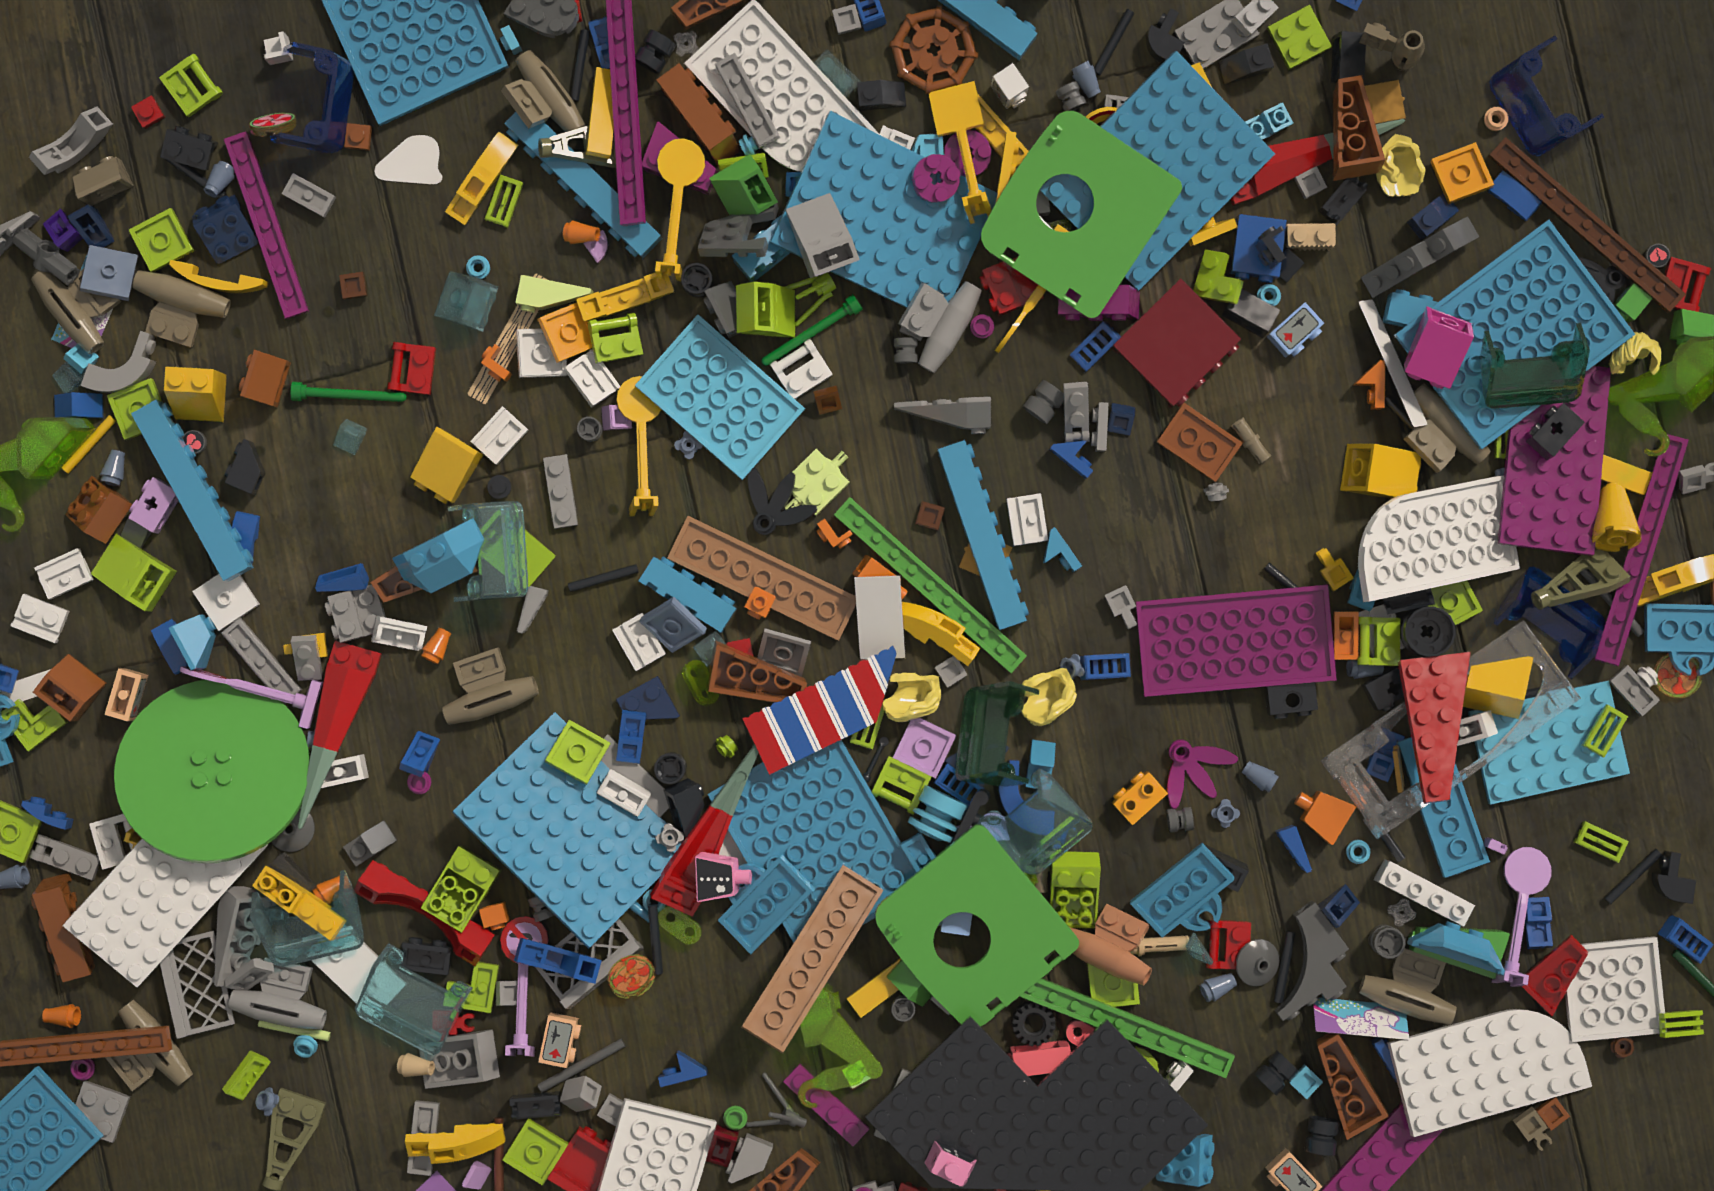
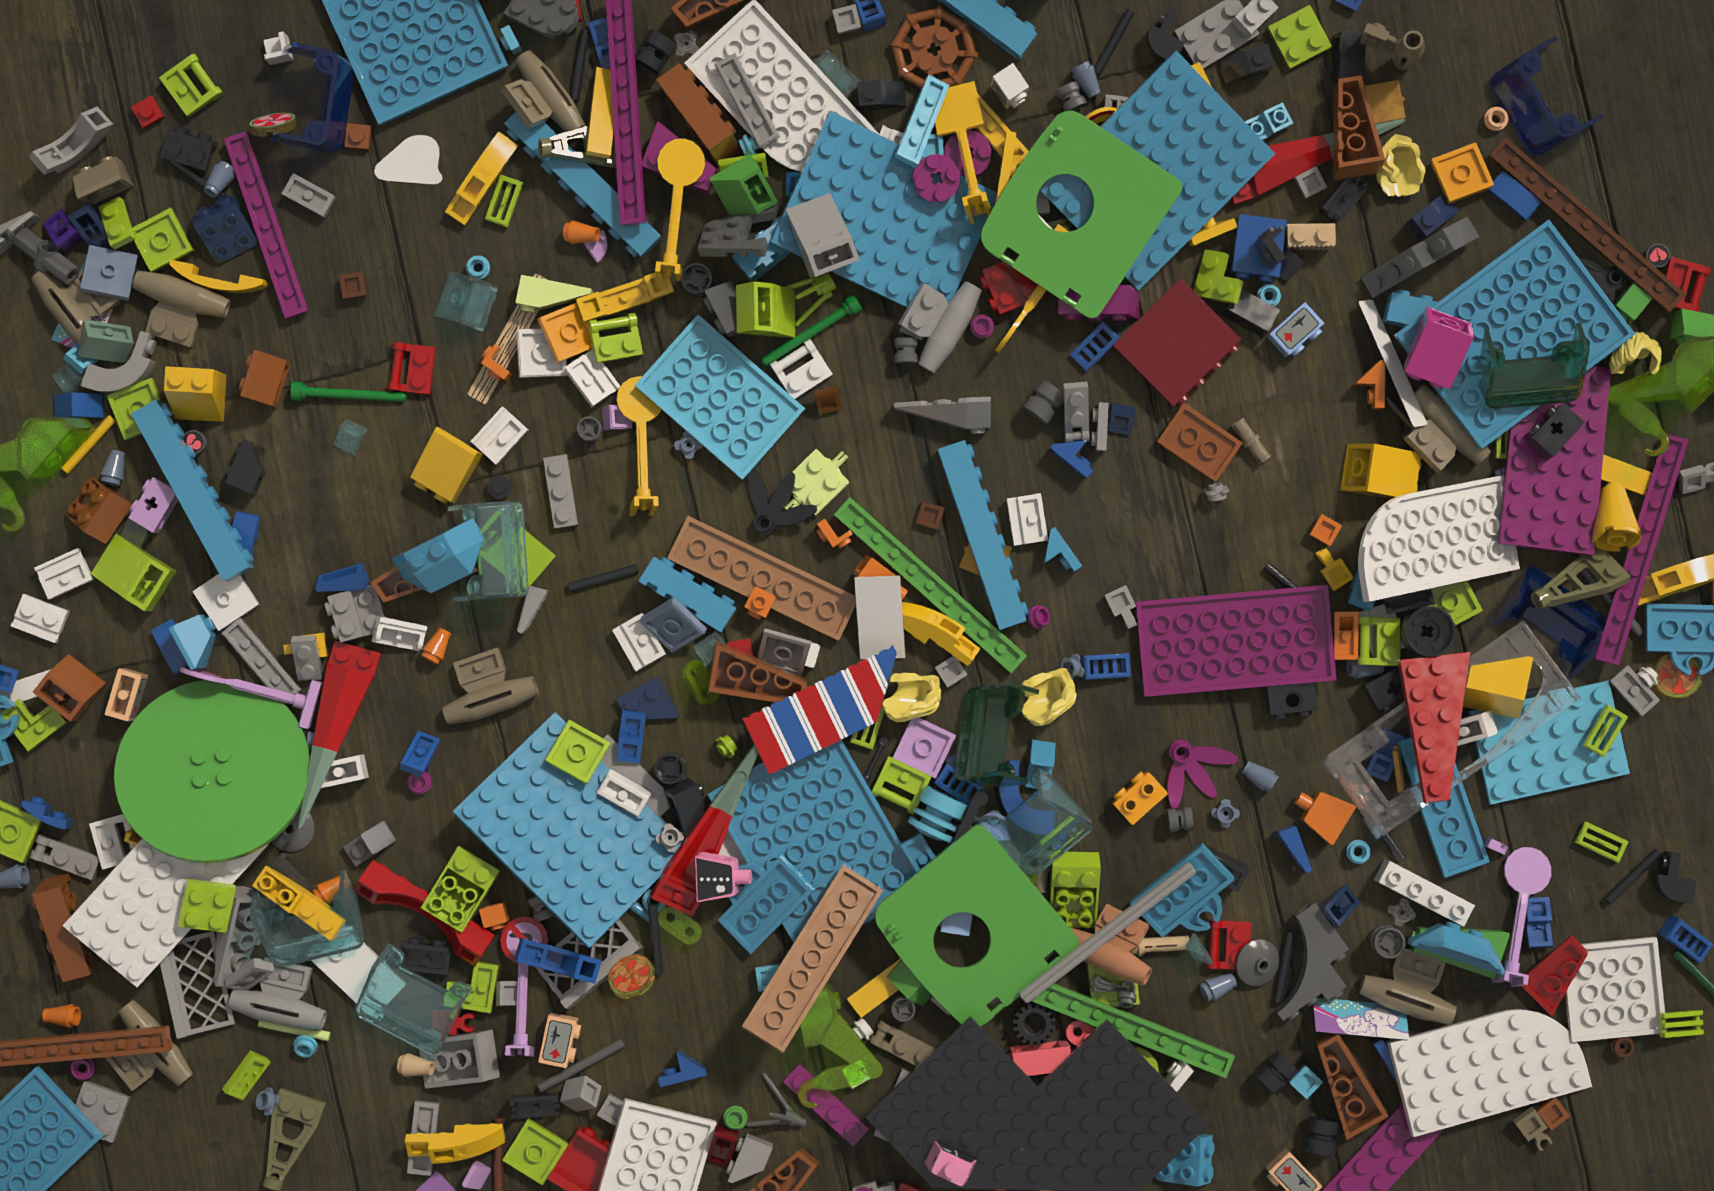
(105, 341): none -> sand green panel
(116, 222): none -> lime plate
(206, 905): none -> lime plate
(764, 975): none -> medium azure plate
(812, 655): none -> white tile
(862, 1029): none -> white plate
(901, 1044): none -> dark tan plate
(921, 121): none -> medium azure plate
(1038, 617): none -> magenta plate
(1107, 932): none -> light grey axle
(1124, 997): none -> dark grey piece
(1325, 530): none -> orange plate

